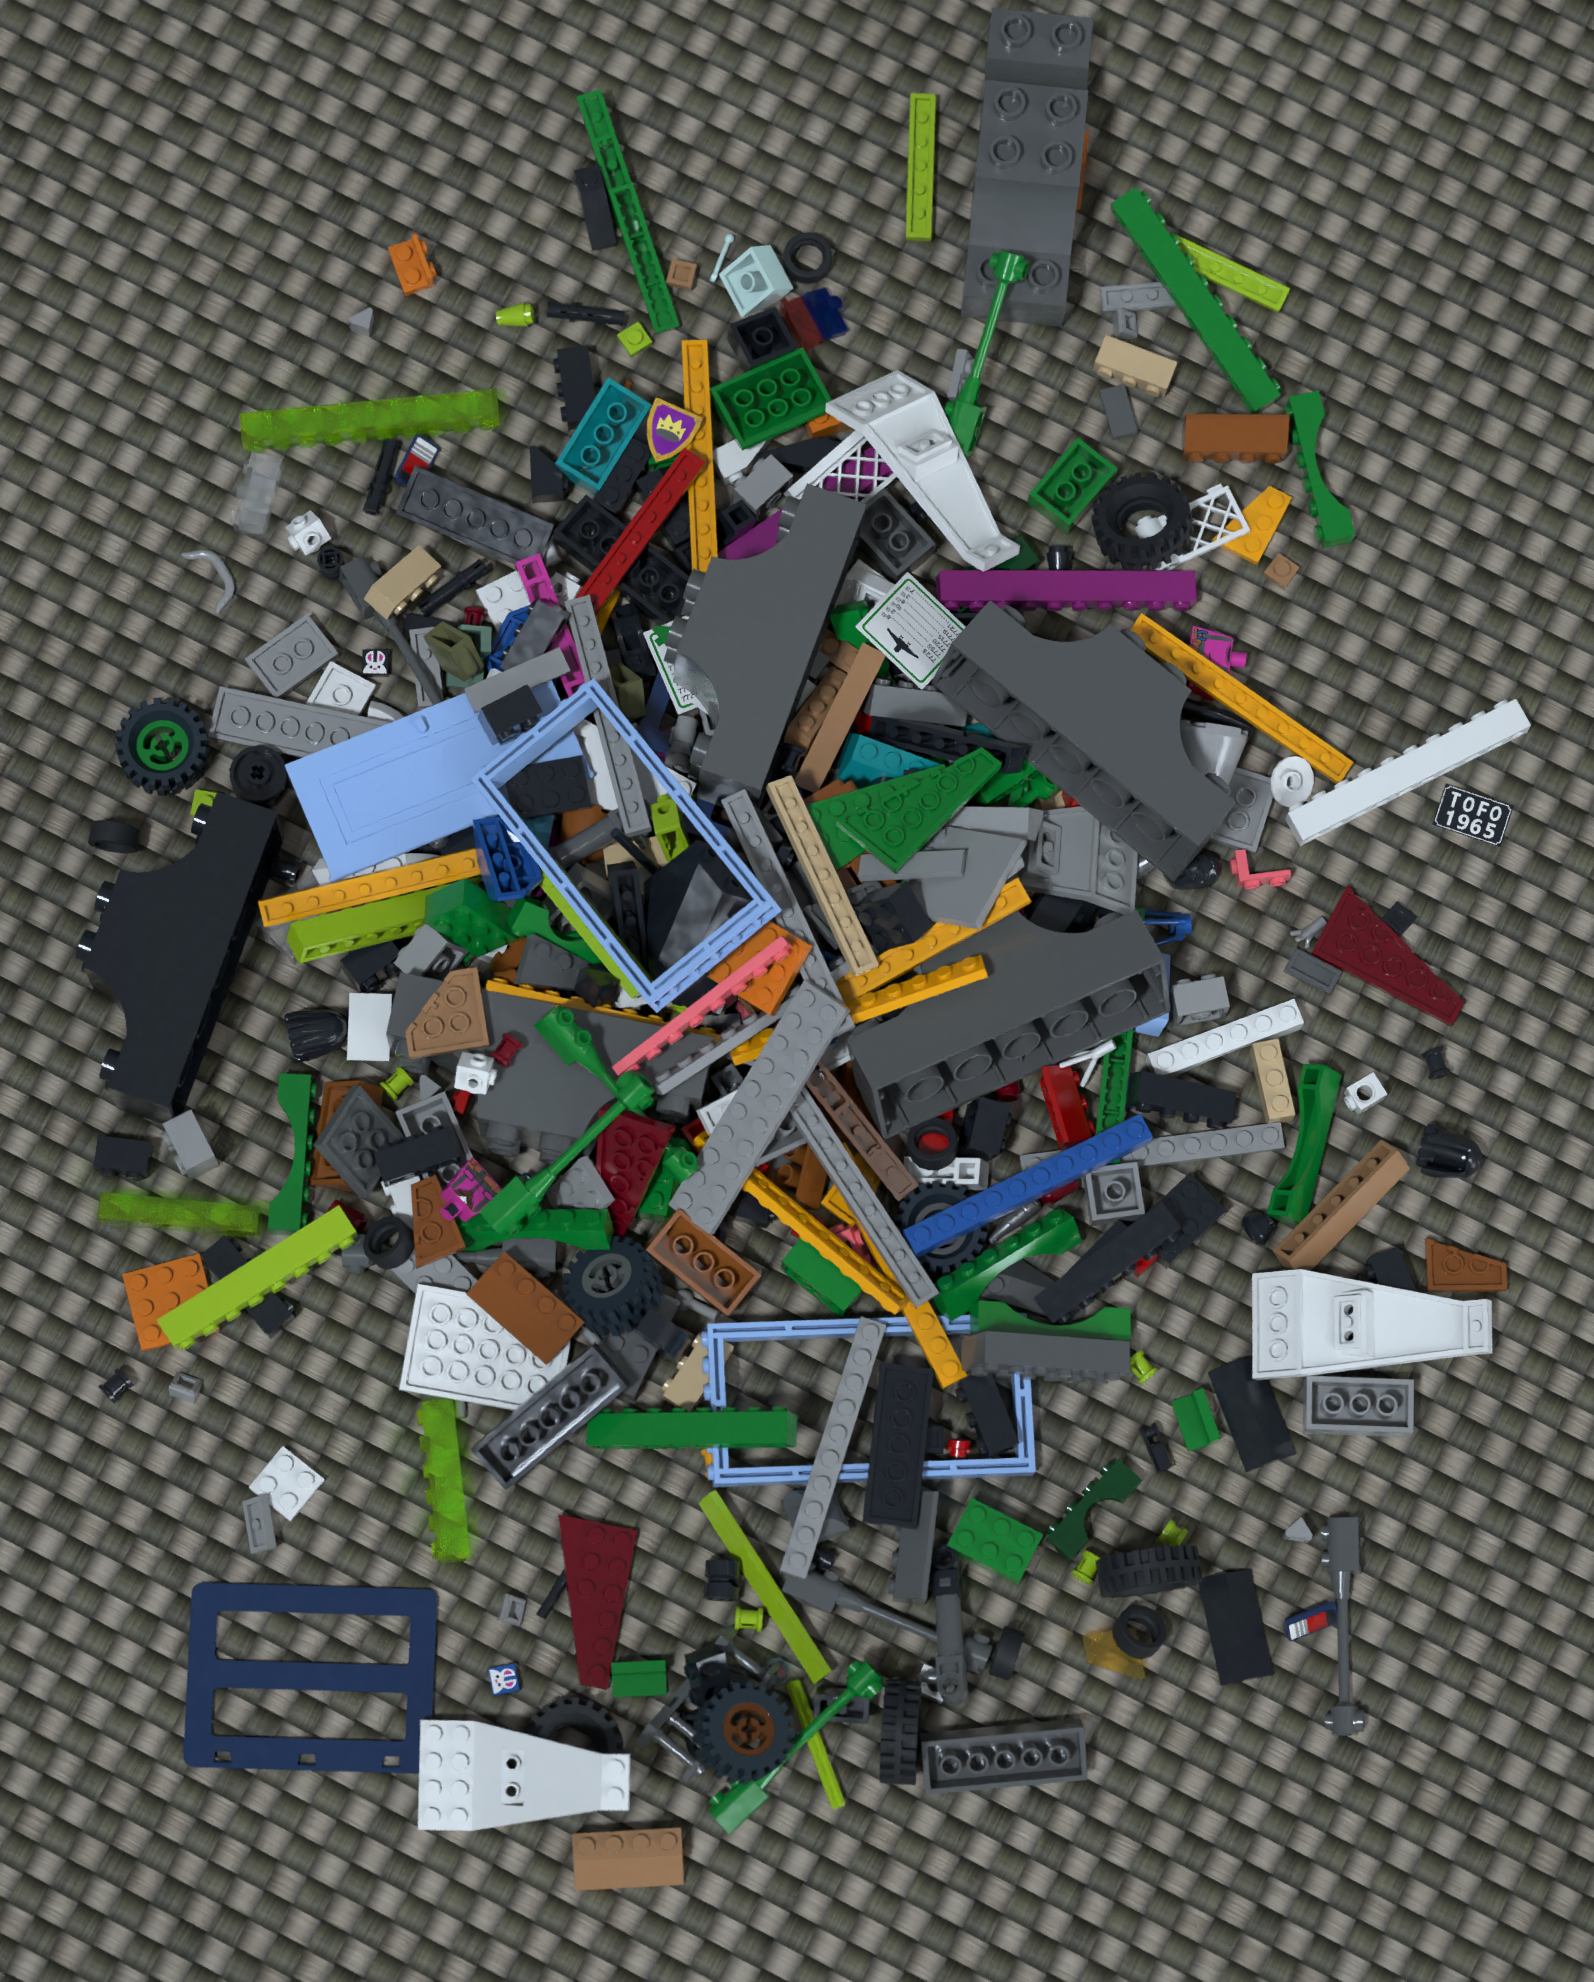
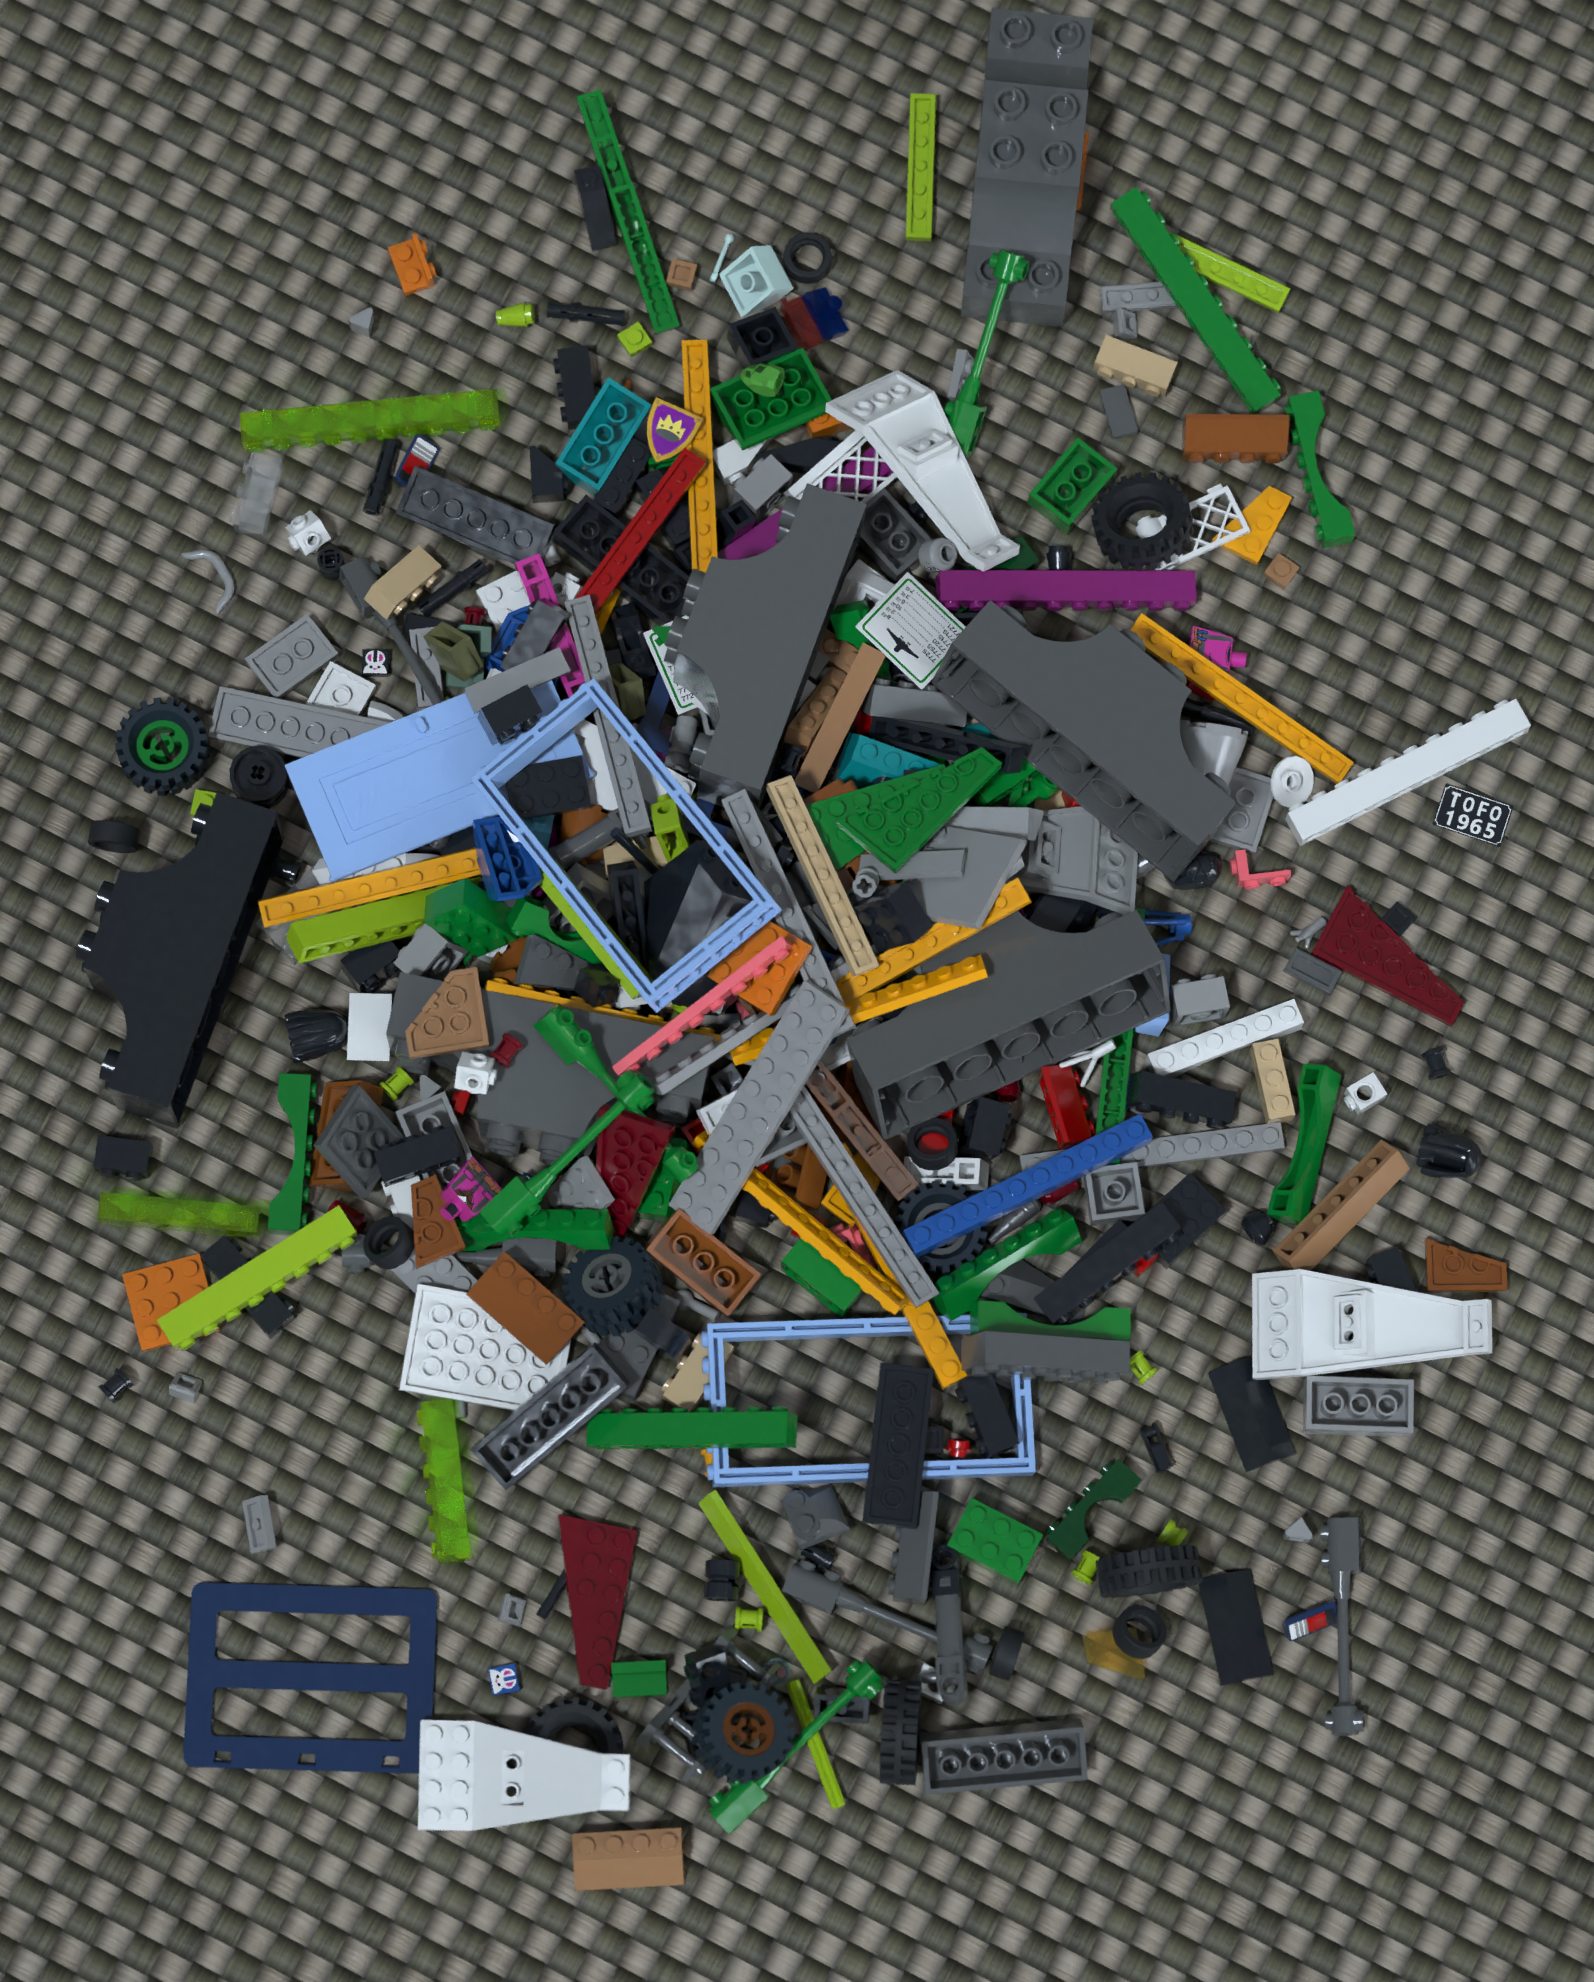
(192, 1149): light grey brick -> none
(287, 1483): white plate -> none
(763, 378): none -> bright green rock
(832, 1448): light grey plate -> none
(871, 876): none -> light grey bush
(937, 555): none -> light grey head
(1195, 1420): green panel -> none

